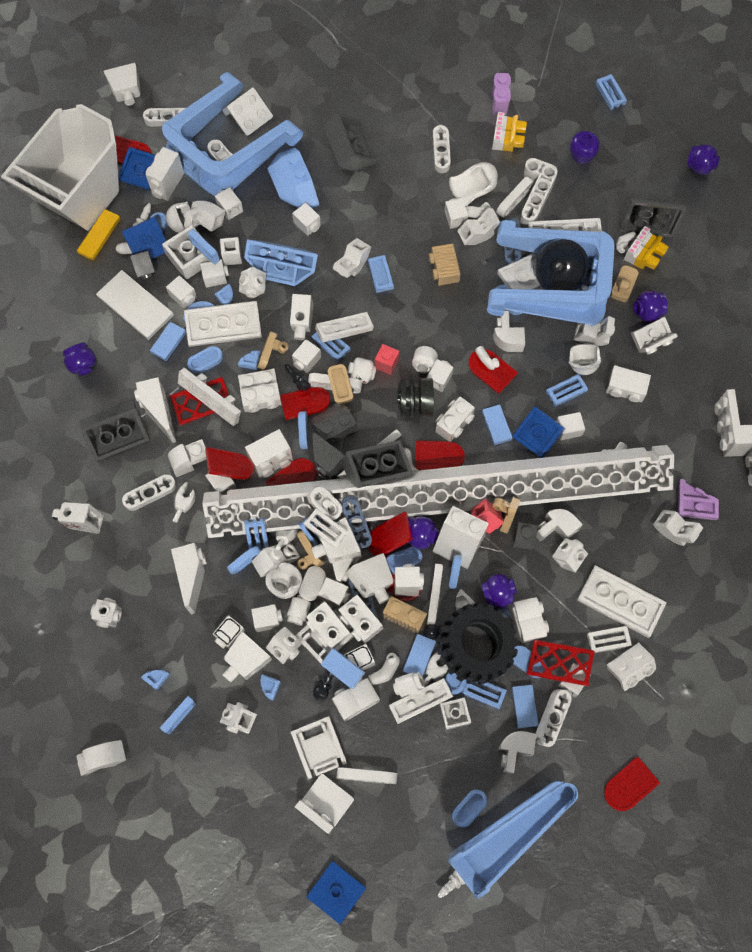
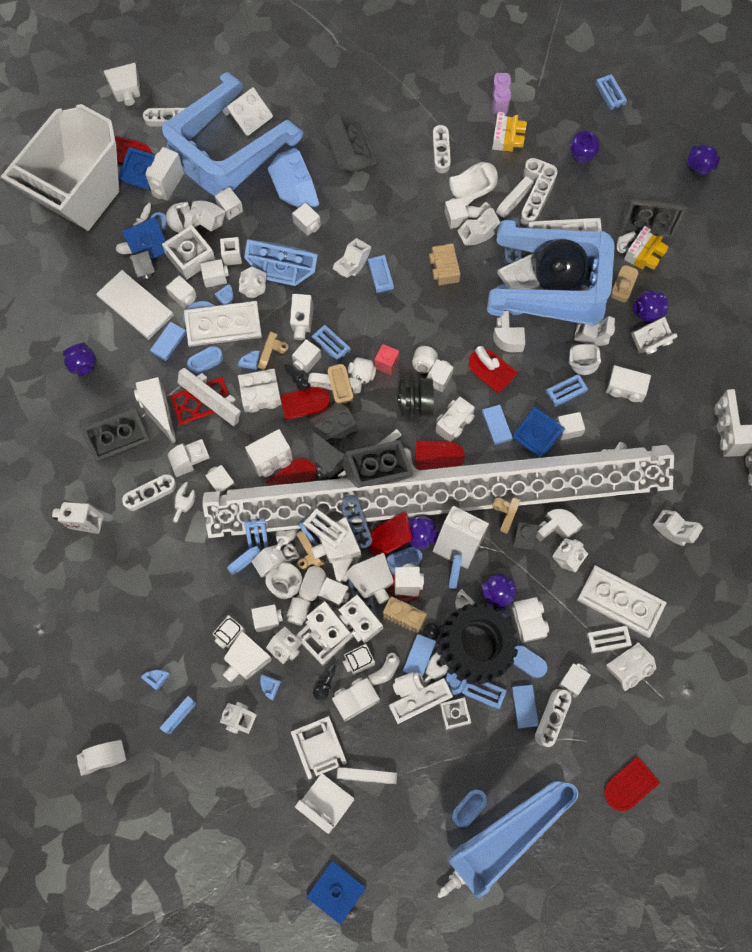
(98, 234): yellow tile -> none
(112, 615): white brick -> none
(190, 572): white slope -> none
(204, 247): light blue tile -> none
(222, 153): white piece -> none
(228, 464): red window -> none
(303, 430): light blue tile -> none
(324, 501): white plate -> none
(343, 668): light blue tile -> none
(344, 327): white plate -> none
(435, 594): white tile -> none
(486, 513): coral brick -> none
(516, 743): white brick -> none
(554, 647): red window -> none
(696, 503): lavender wing -> none

